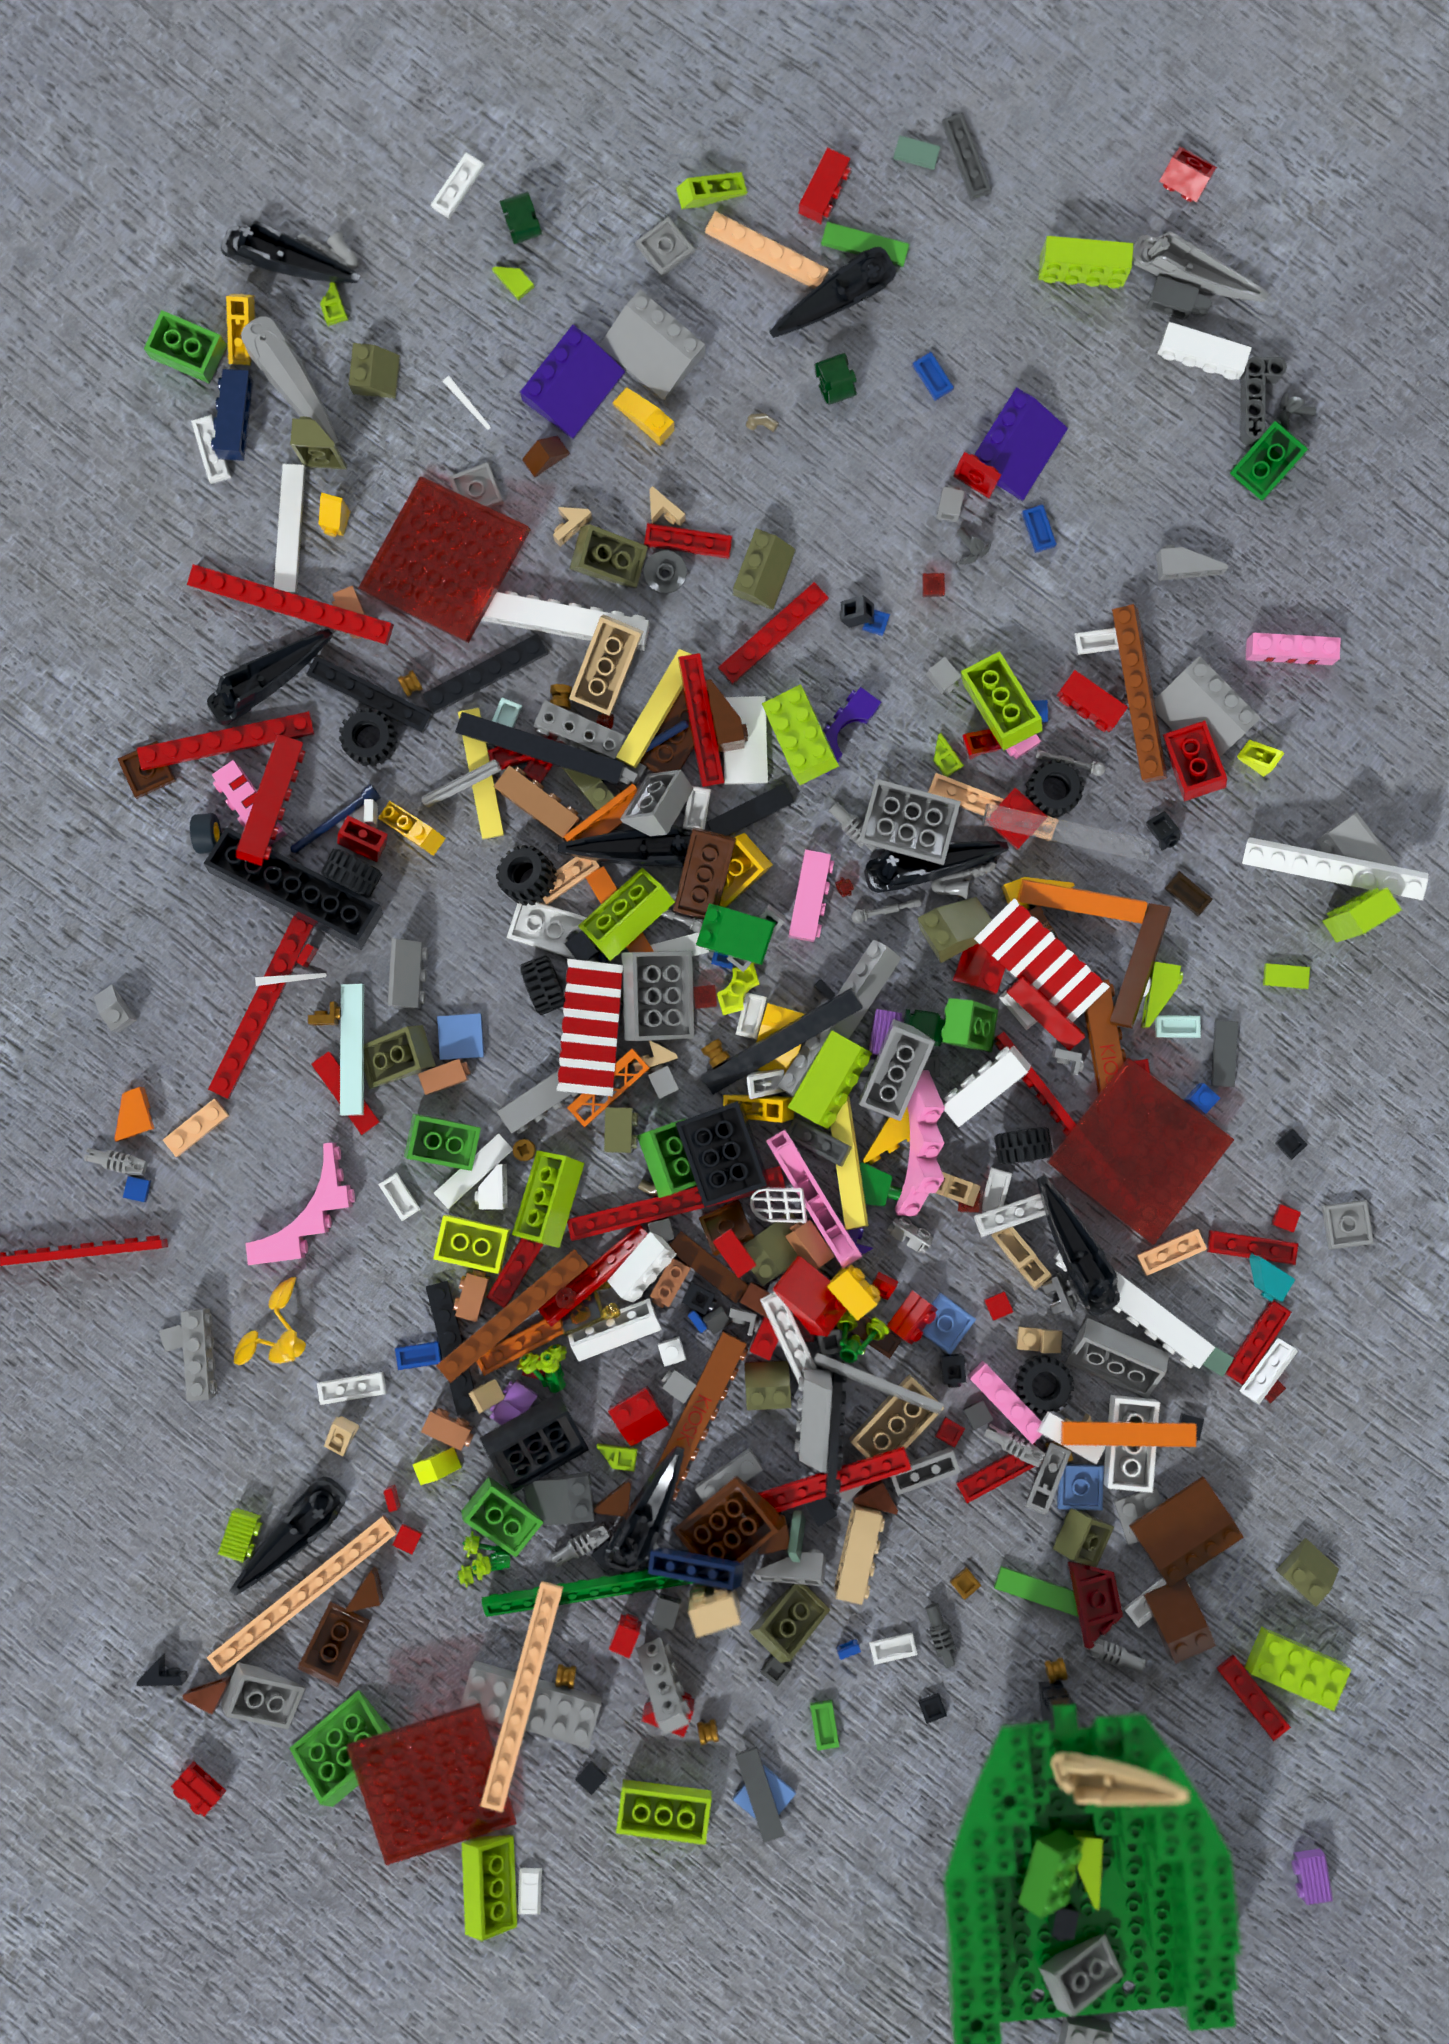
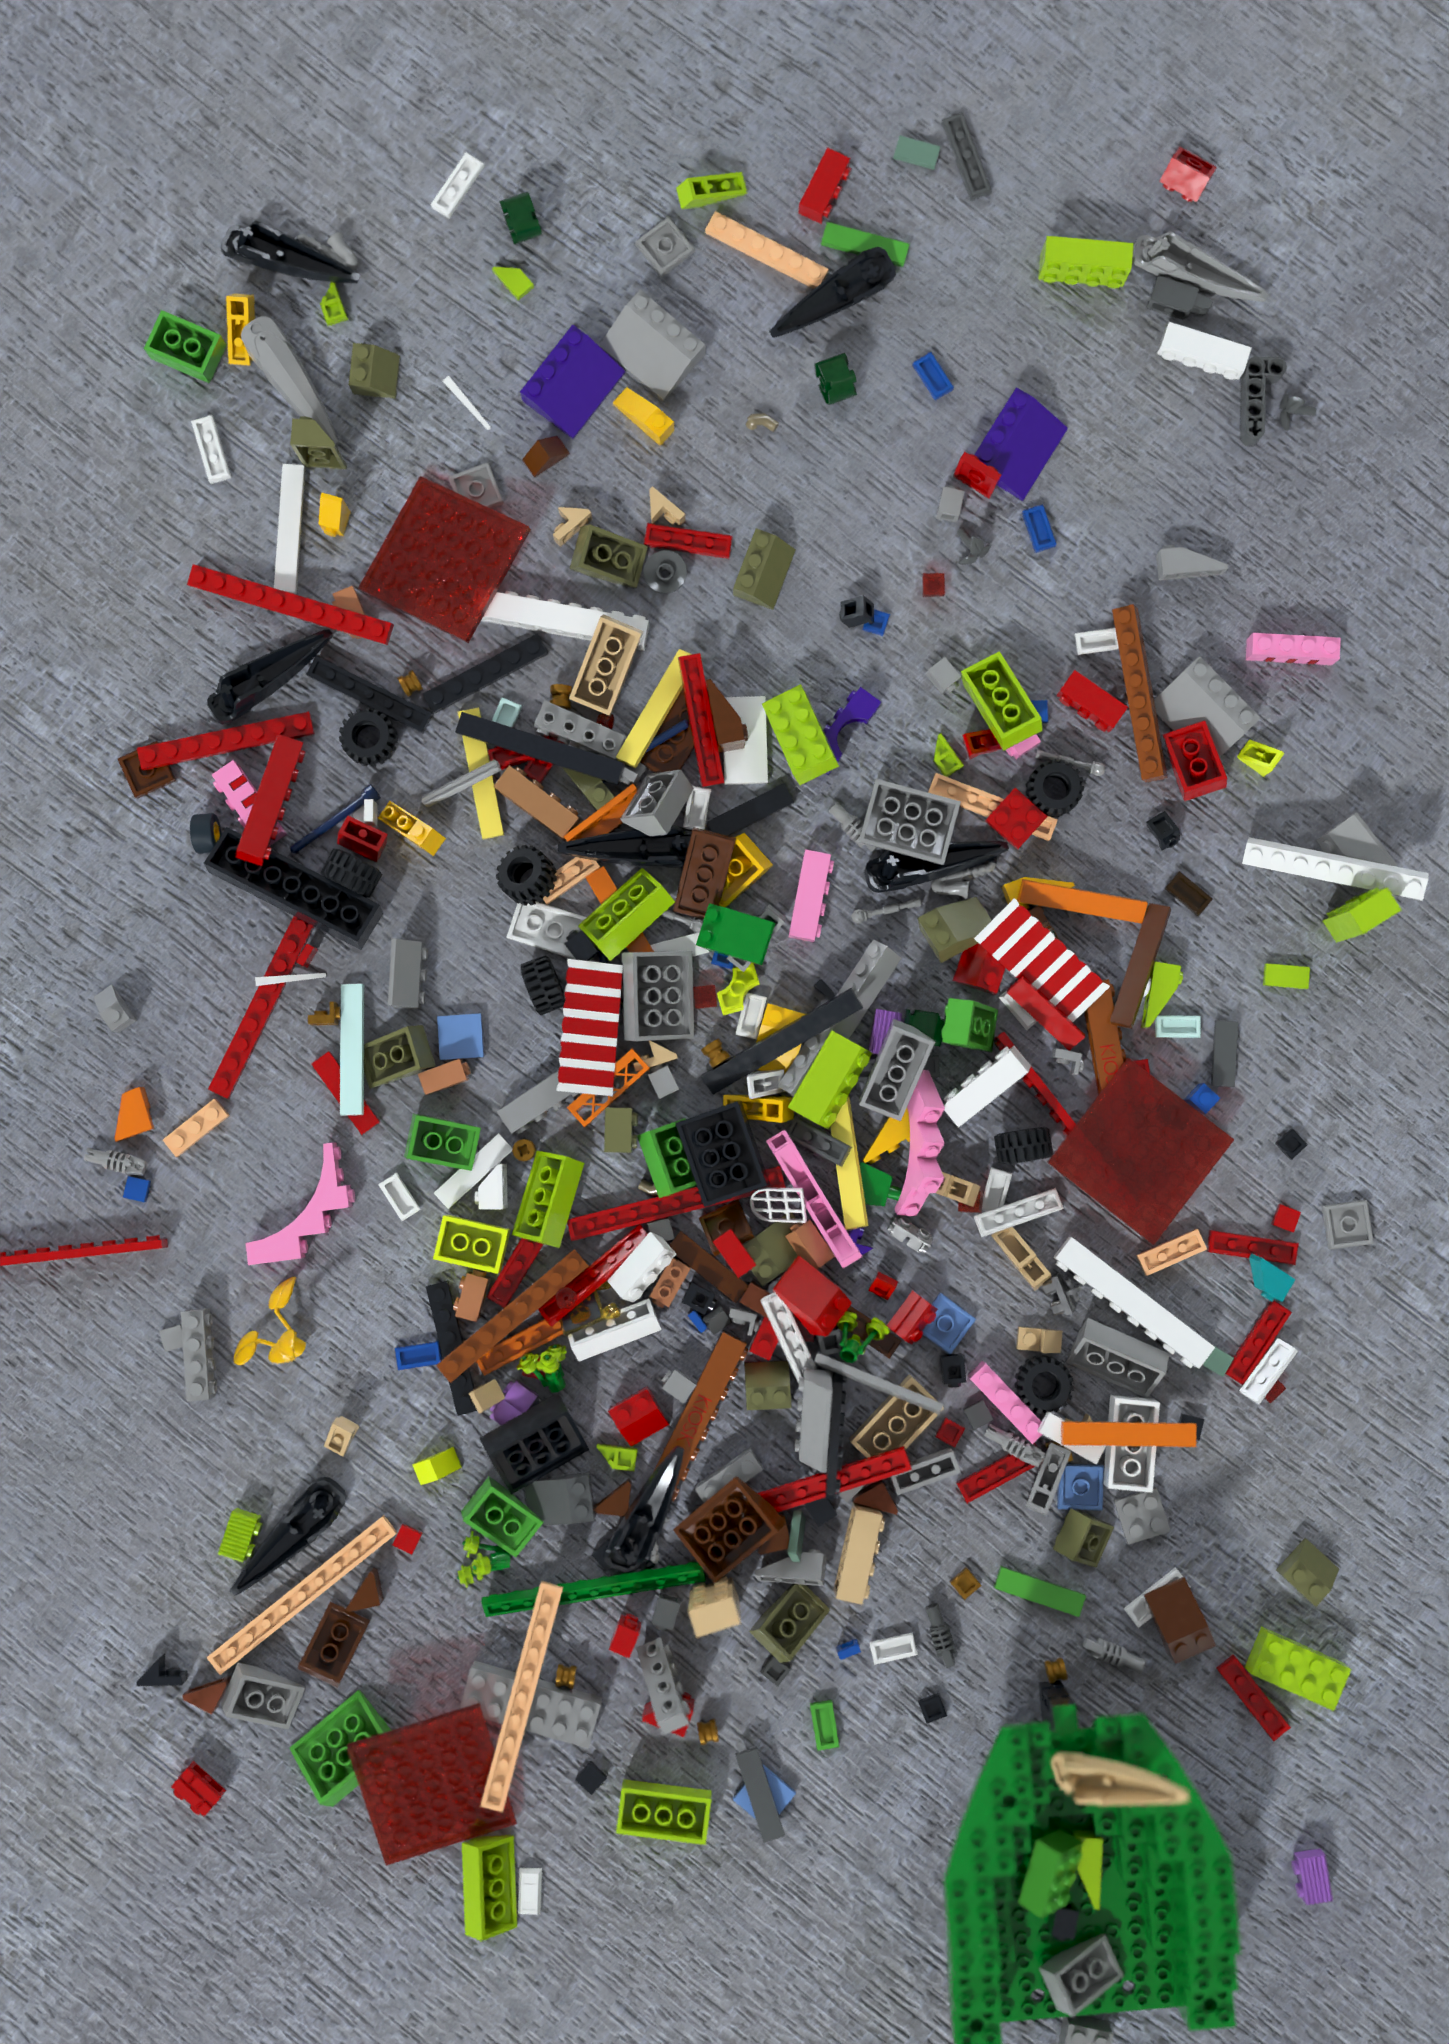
(232, 414): dark blue brick -> none
(351, 1388): white tile -> none
(392, 1498): red tile -> none
(447, 1429): nougat brick -> none
(581, 1544): light grey hinge -> none
(672, 1351): white brick -> none
(696, 1568): dark blue brick -> none
(773, 633): red plate -> none
(844, 887): clear red plate -> none
(854, 1291): yellow slope -> none
(998, 1305): red tile -> none
(1066, 832): clear tile -> none
(1083, 1257): black piece -> none
(1095, 1600): dark red wing -> none
(1186, 1531): reddish brown slope -> none
(1269, 460): green slope -> none

